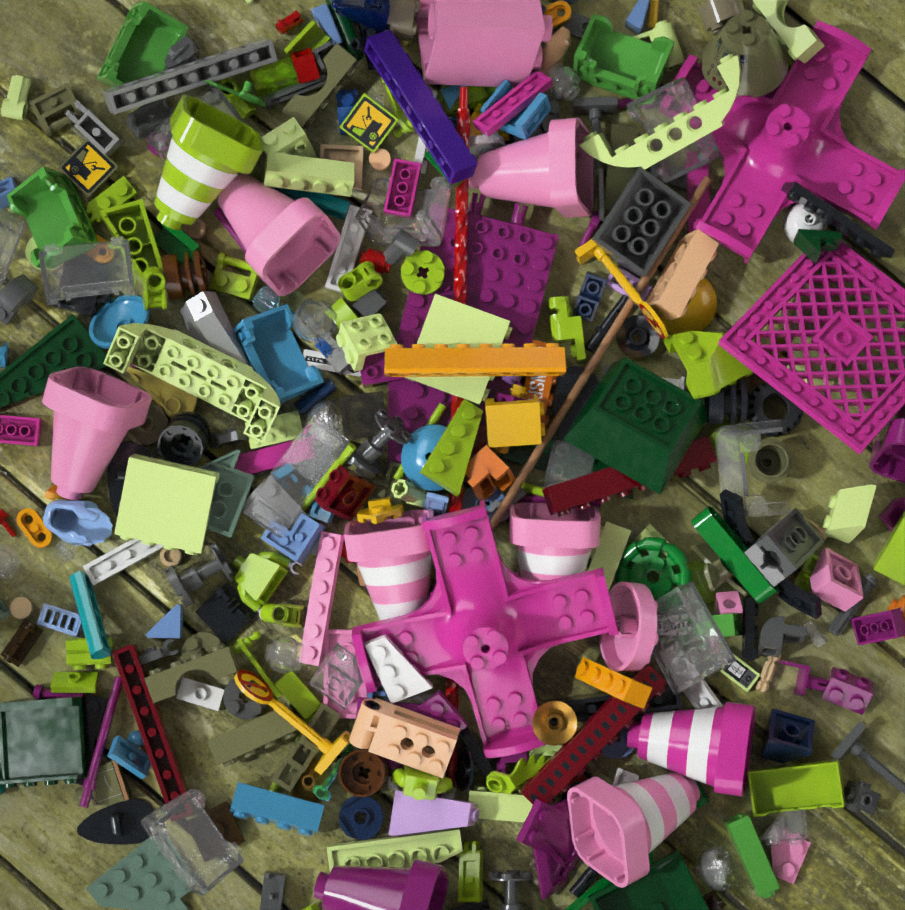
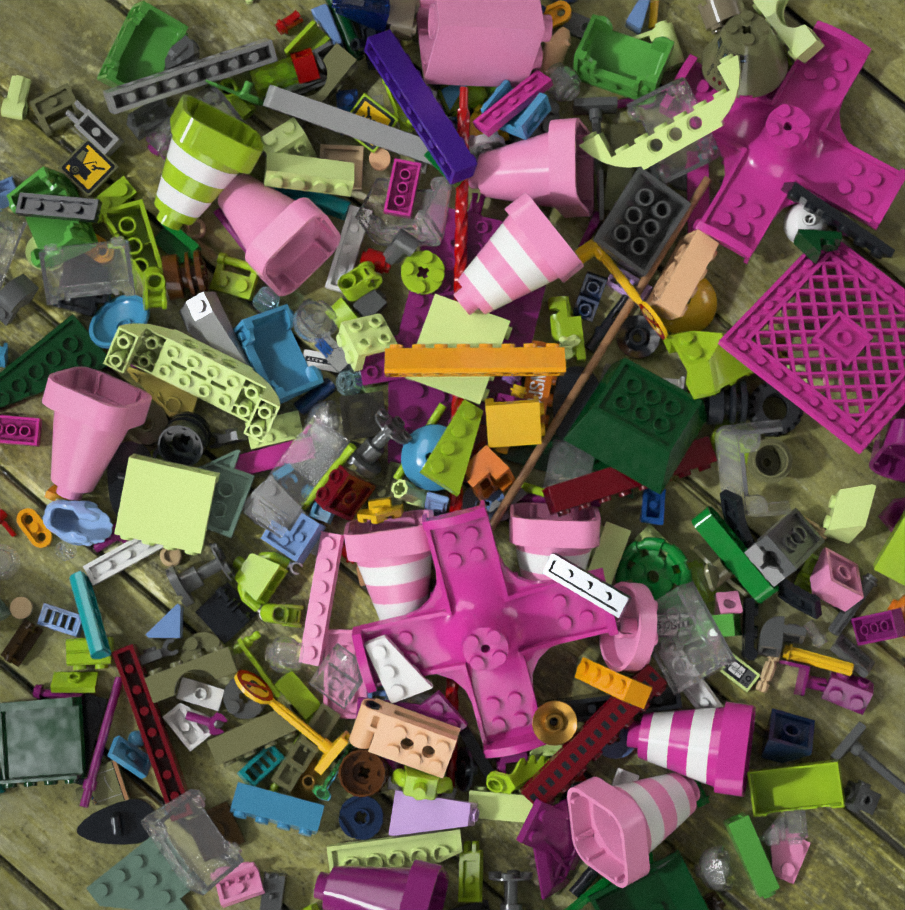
(58, 207): none -> plate
(108, 541): none -> magenta bar
(188, 732): none -> white wing
(207, 721): none -> magenta bar
(240, 884): none -> bright pink bracket
(246, 778): none -> teal slope
(346, 123): none -> light grey beam
(349, 382): none -> clear light blue piece
(516, 260): none -> bright pink cone
(568, 343): none -> yellowish green piece
(587, 585): none -> plate
(652, 507): none -> blue slope
(817, 660): none -> yellow axle
(851, 653): none -> dark grey plate

